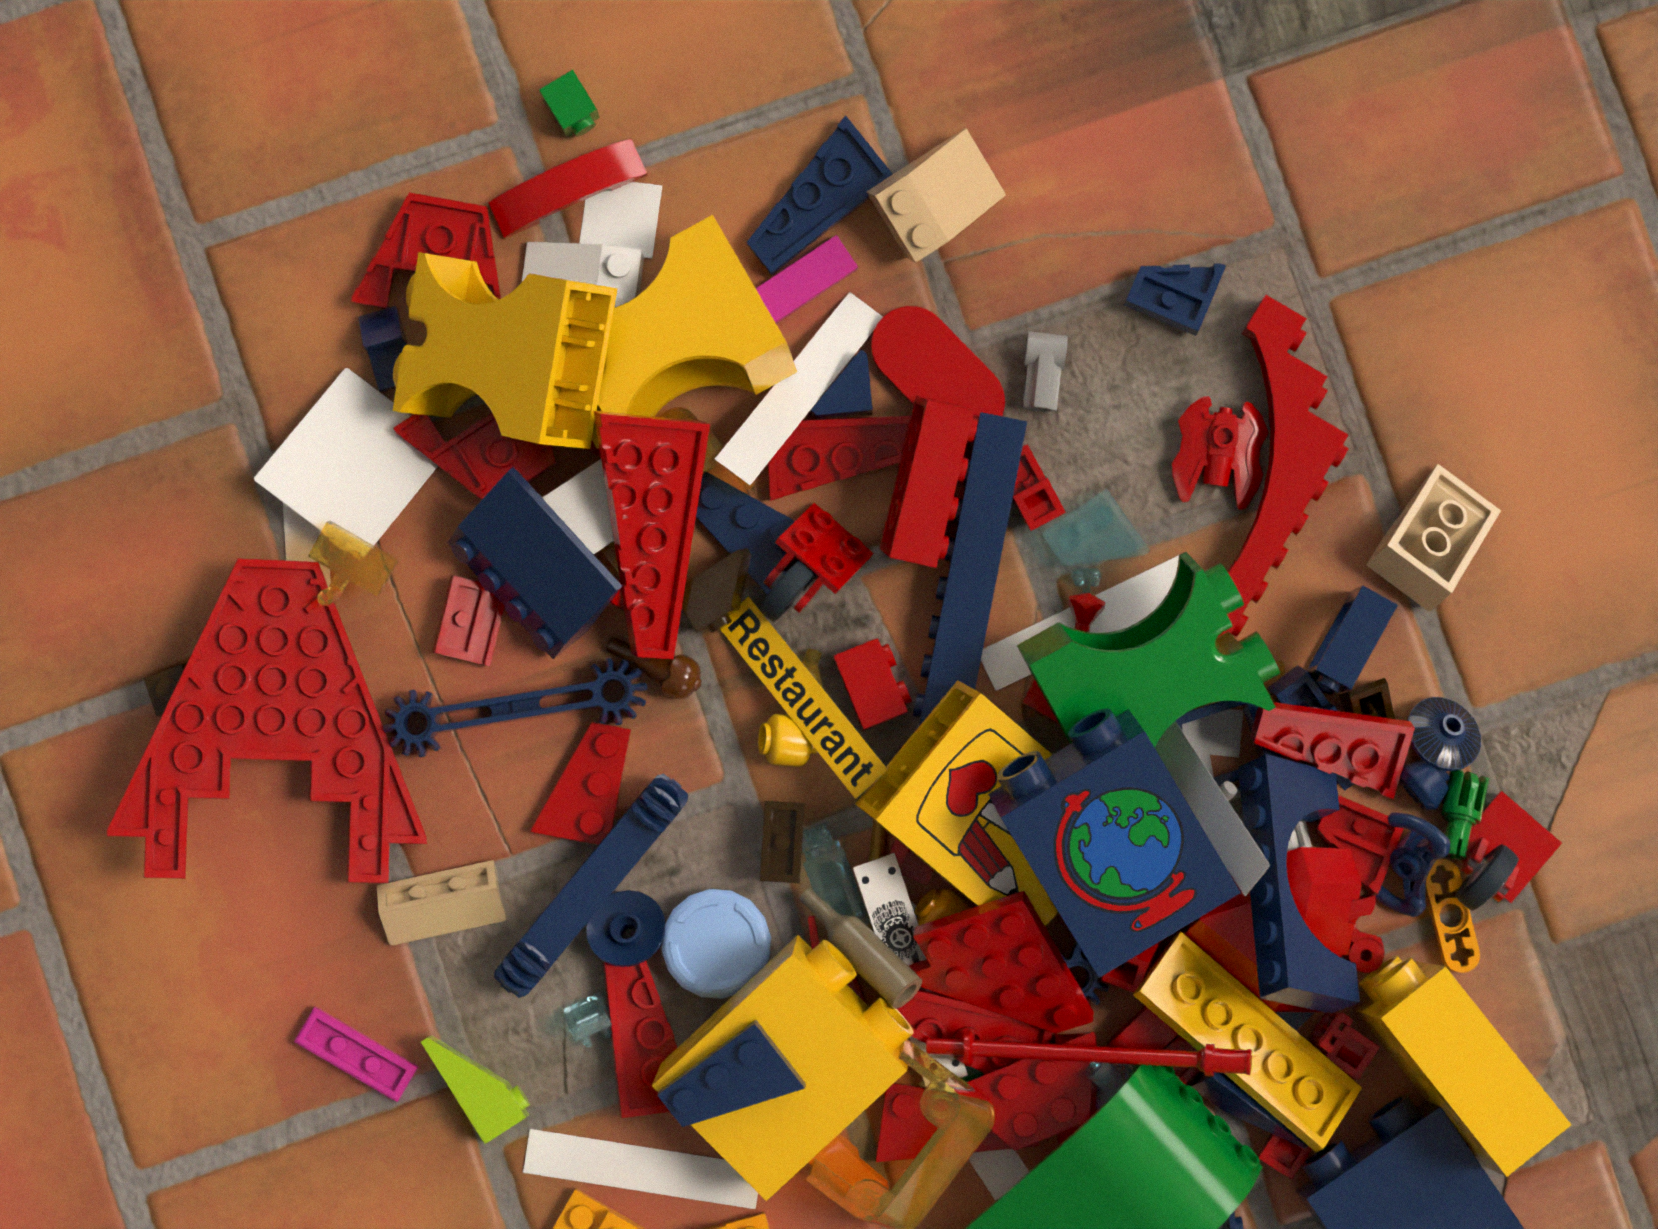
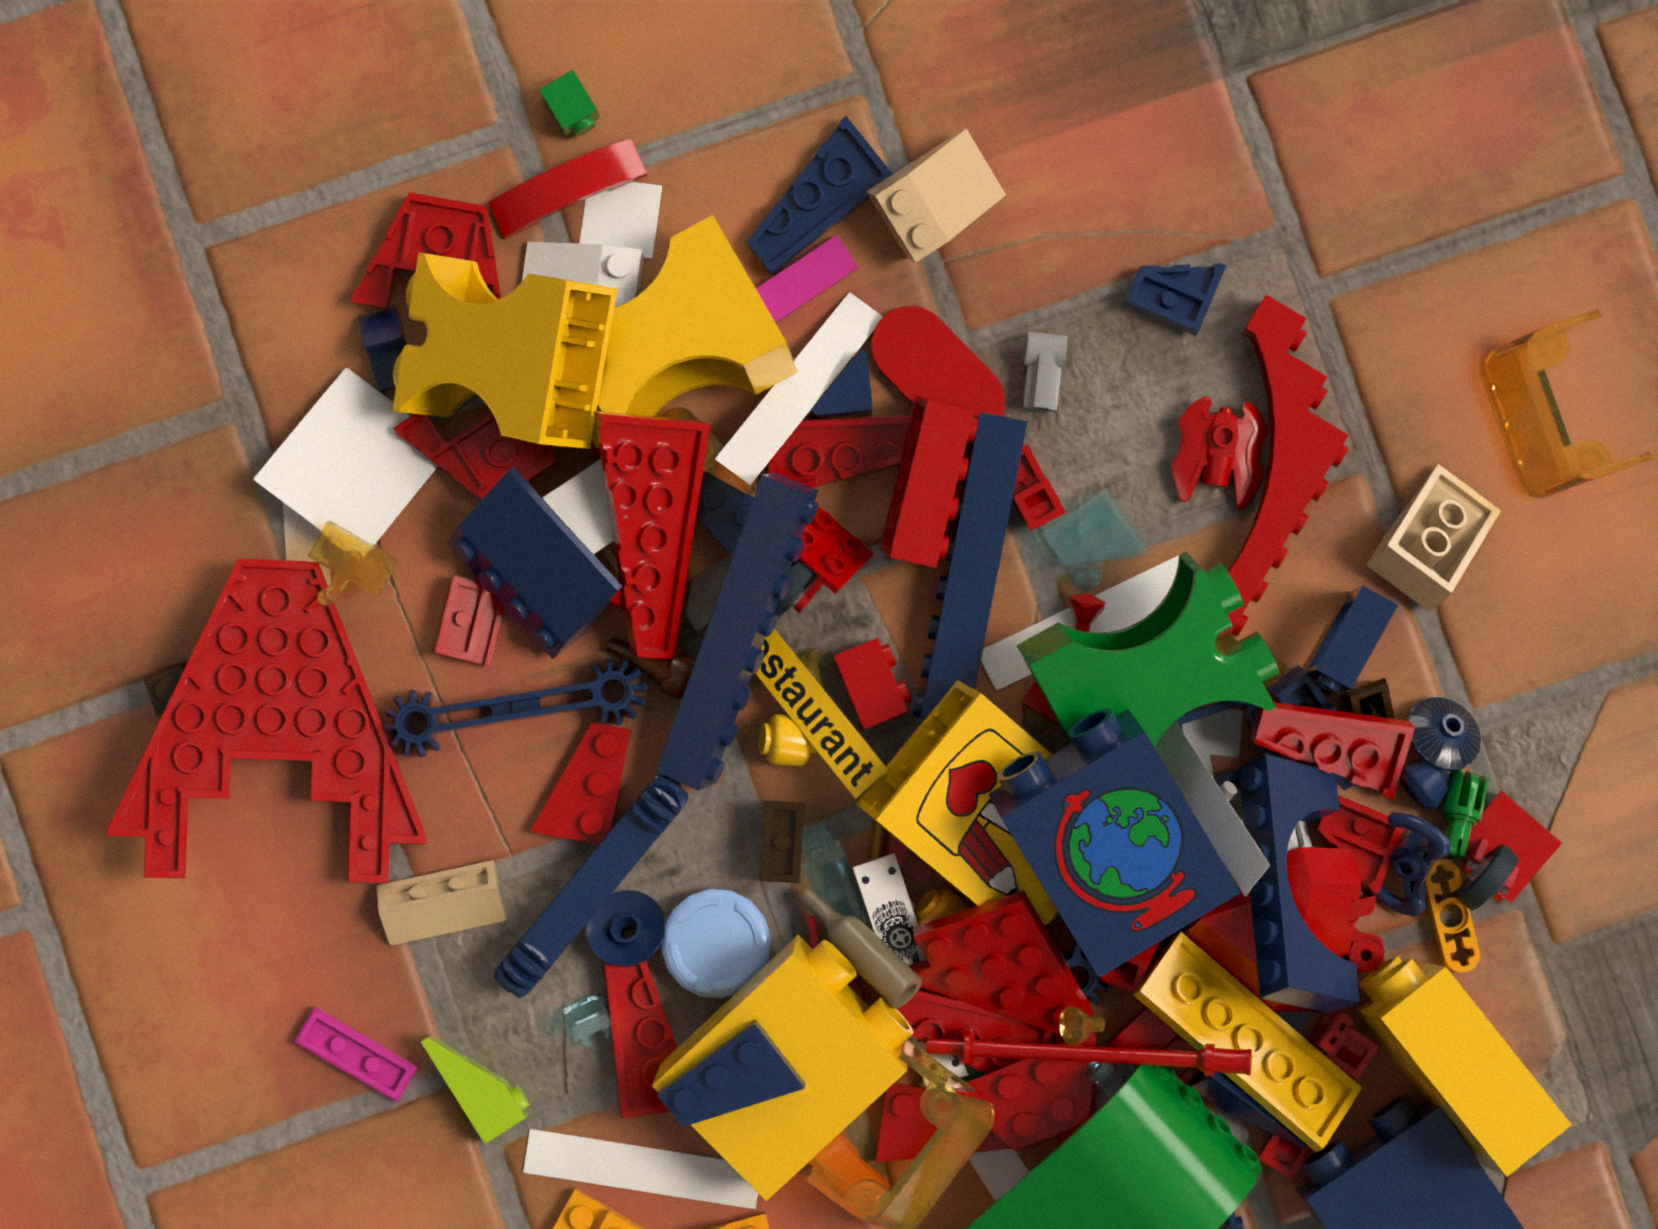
(738, 630): none -> dark blue brick
(1078, 1026): none -> clear yellow rock
(1530, 416): none -> clear yellow windscreen

